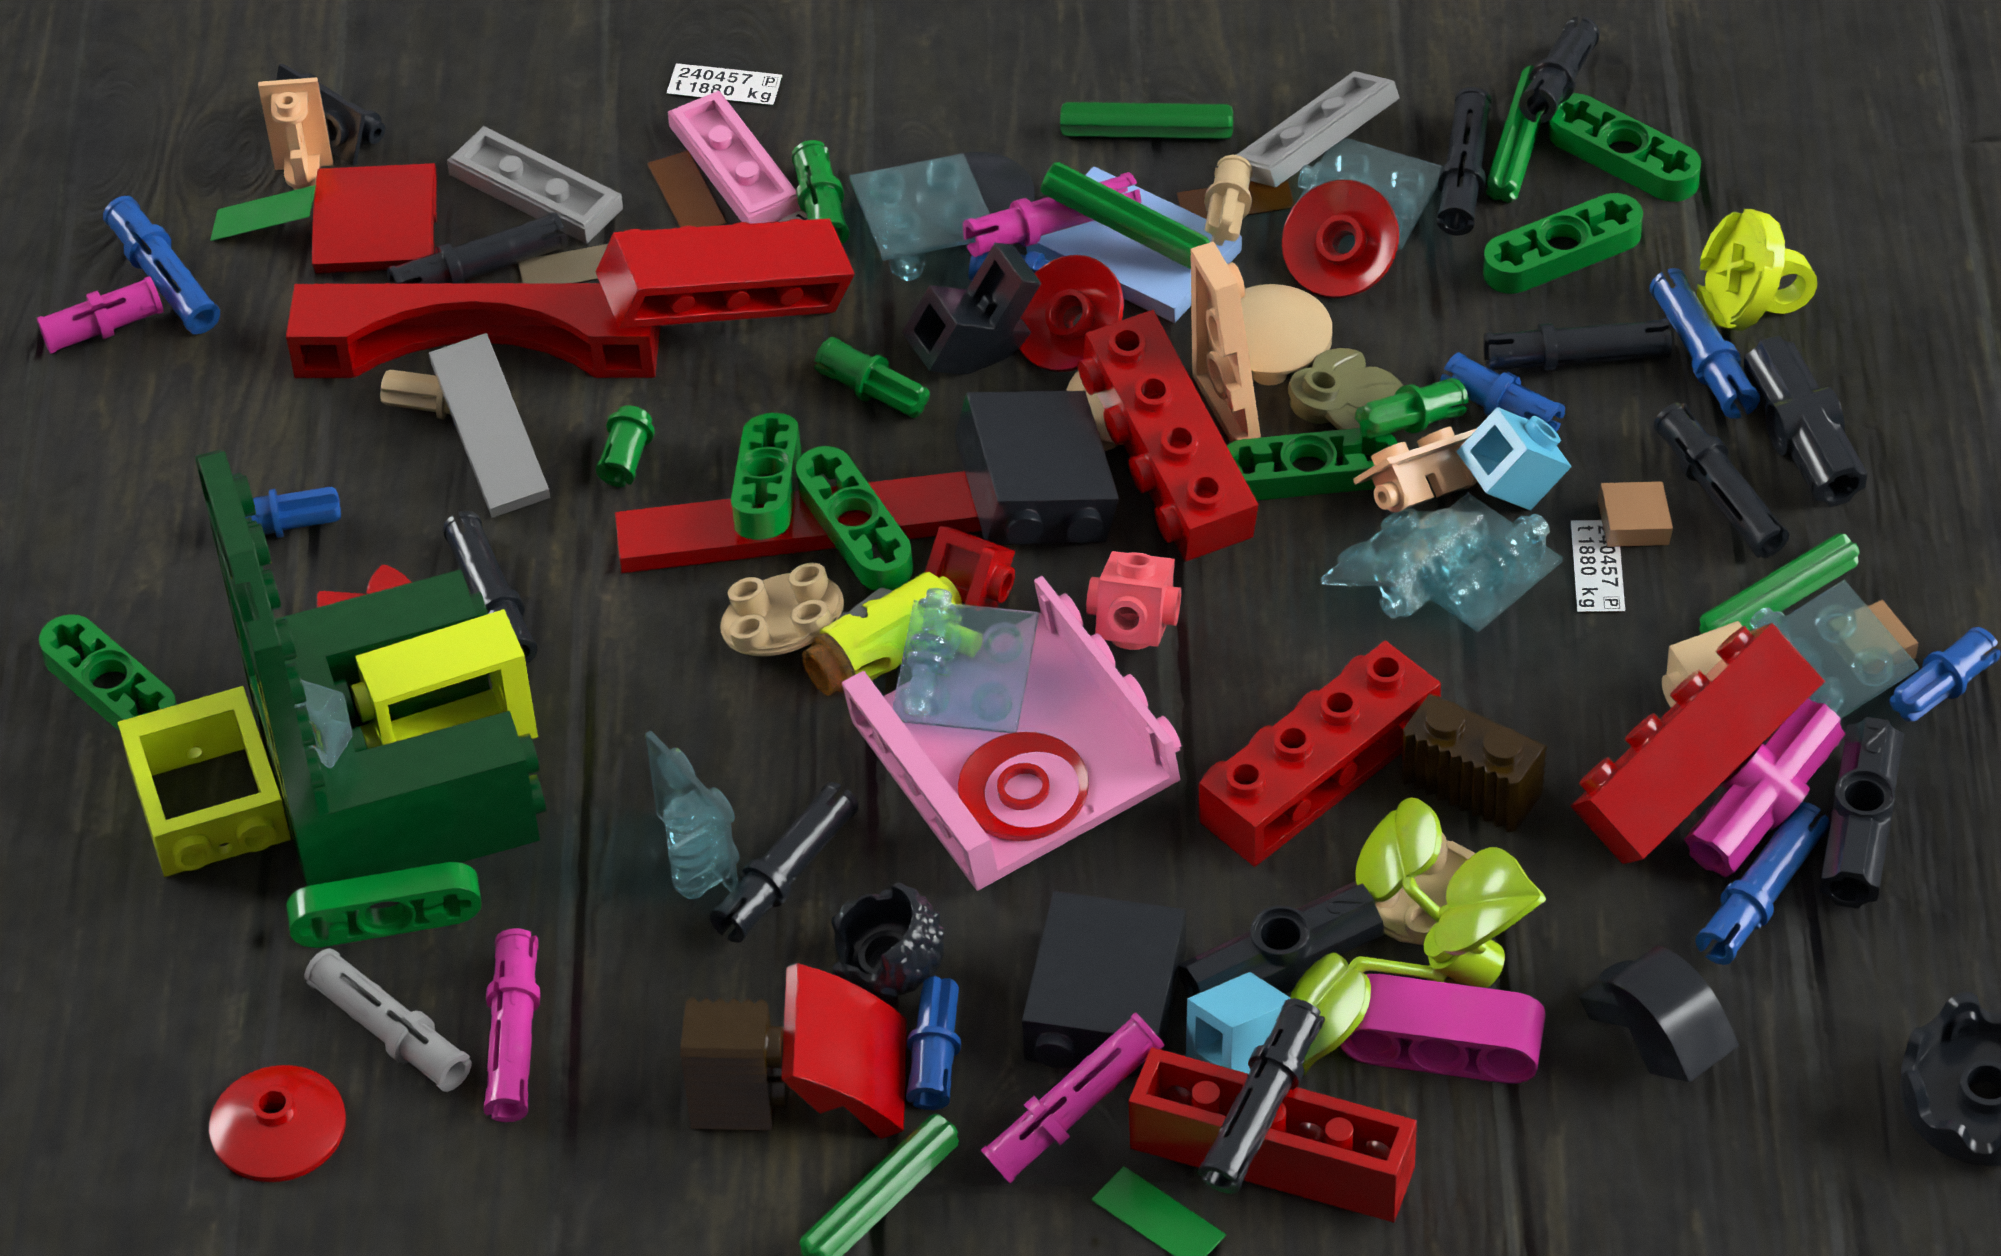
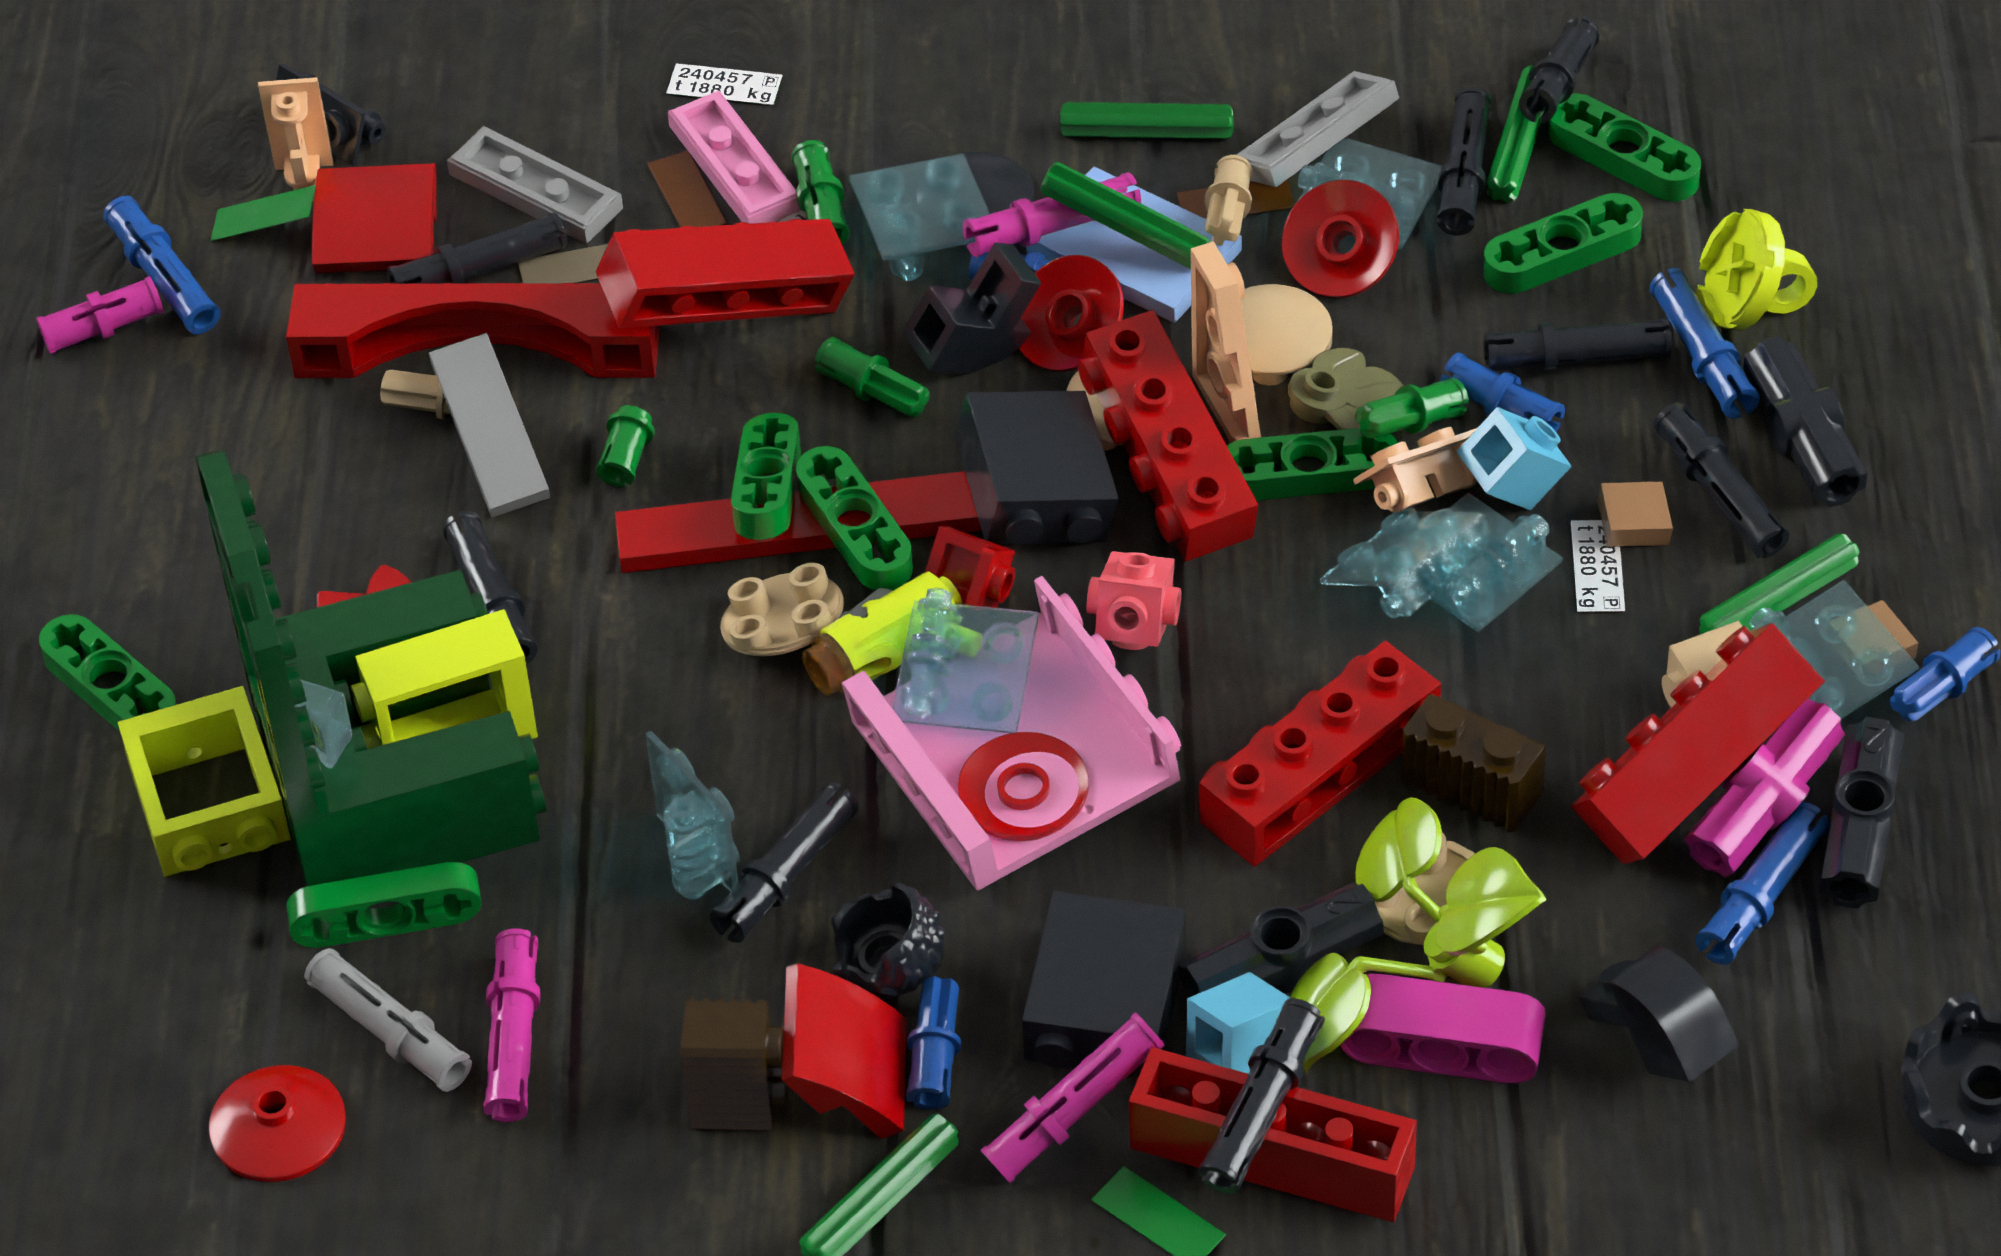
(296, 509): blue axle -> none

